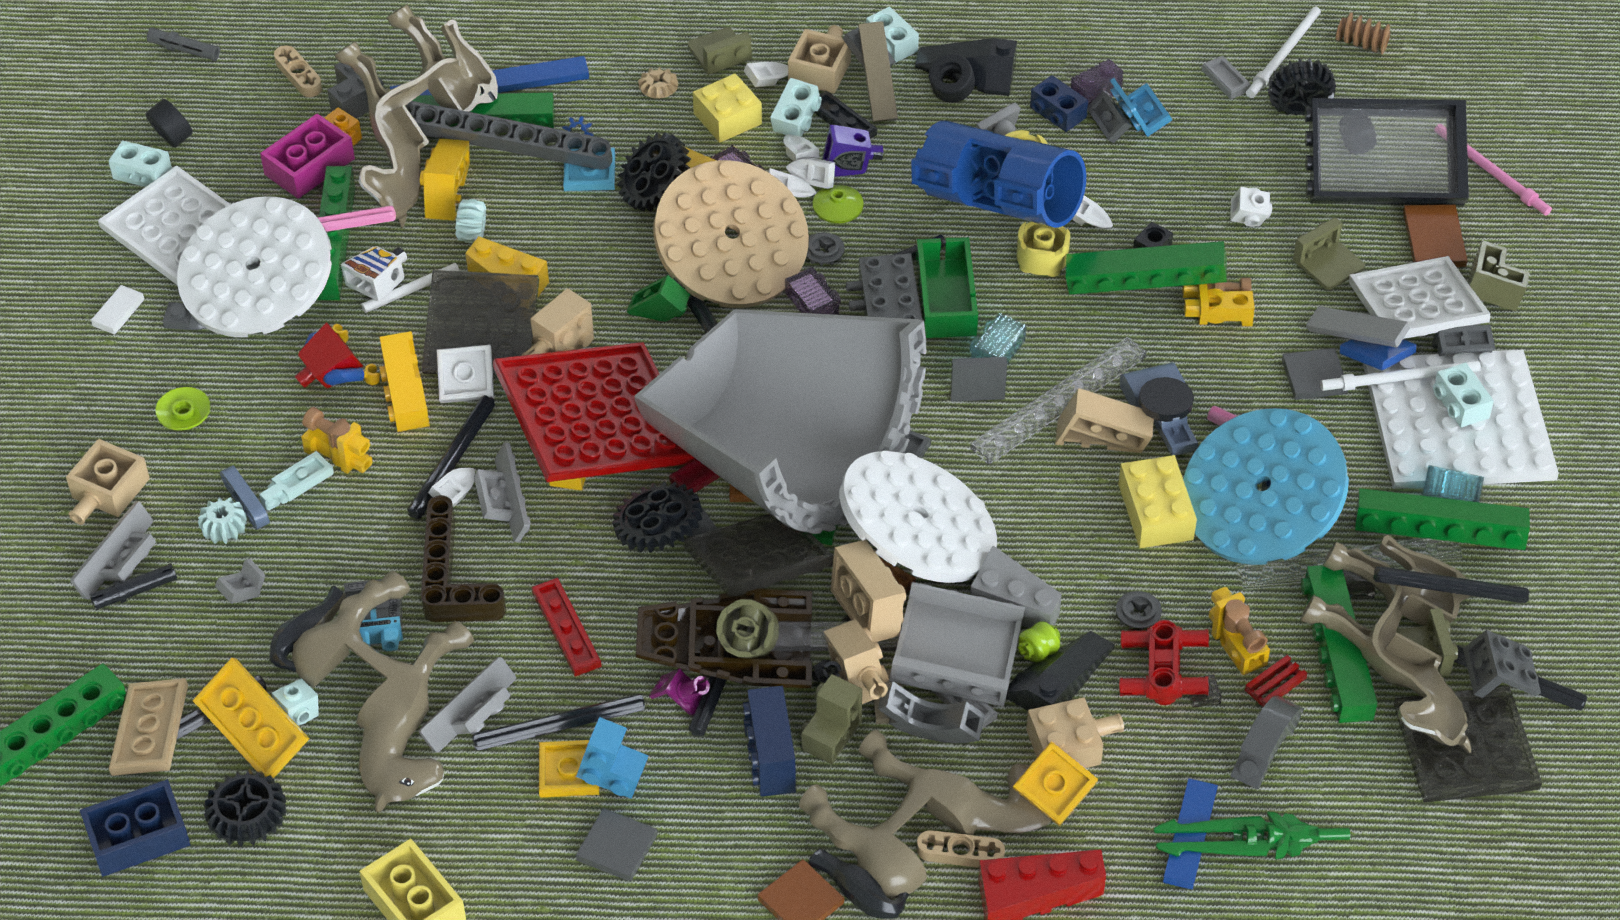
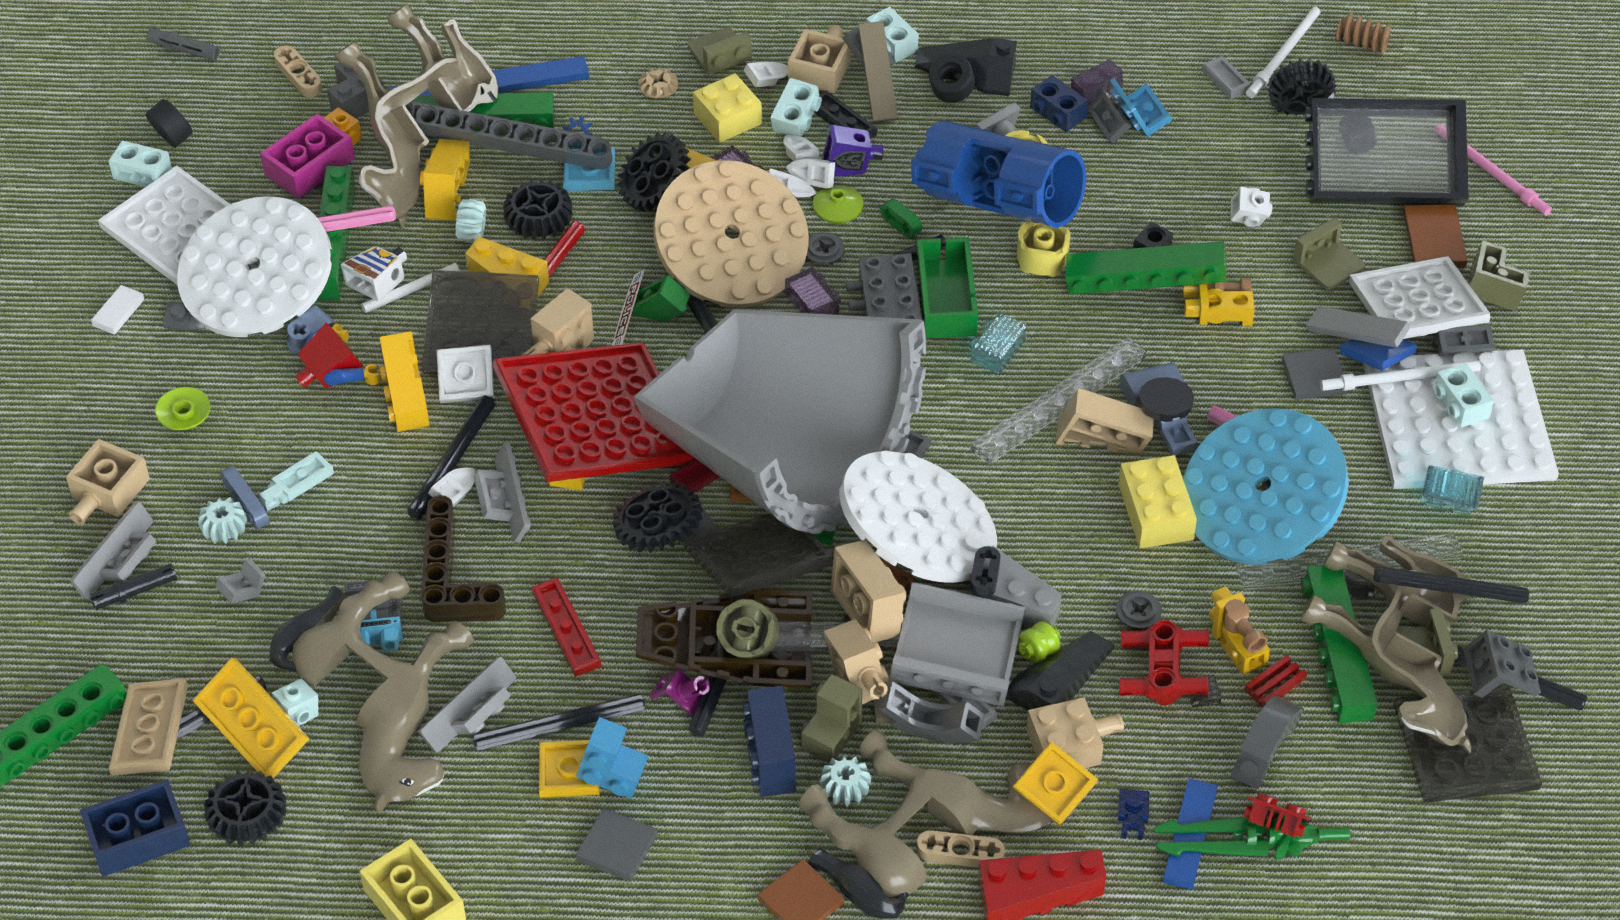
(307, 323): none -> sand blue piece
(336, 441): yellow hips -> none
(537, 209): none -> black gear
(563, 246): none -> red axle
(627, 309): none -> sticker
(830, 667): black pin -> none
(845, 780): none -> light aqua gear
(901, 218): none -> green beam
(978, 379): dark grey tile -> none
(990, 572): none -> black beam
(1093, 214): white plate -> none
(1133, 810): none -> clear blue plate
(1294, 815): none -> red hinge
(1442, 519): green brick -> none

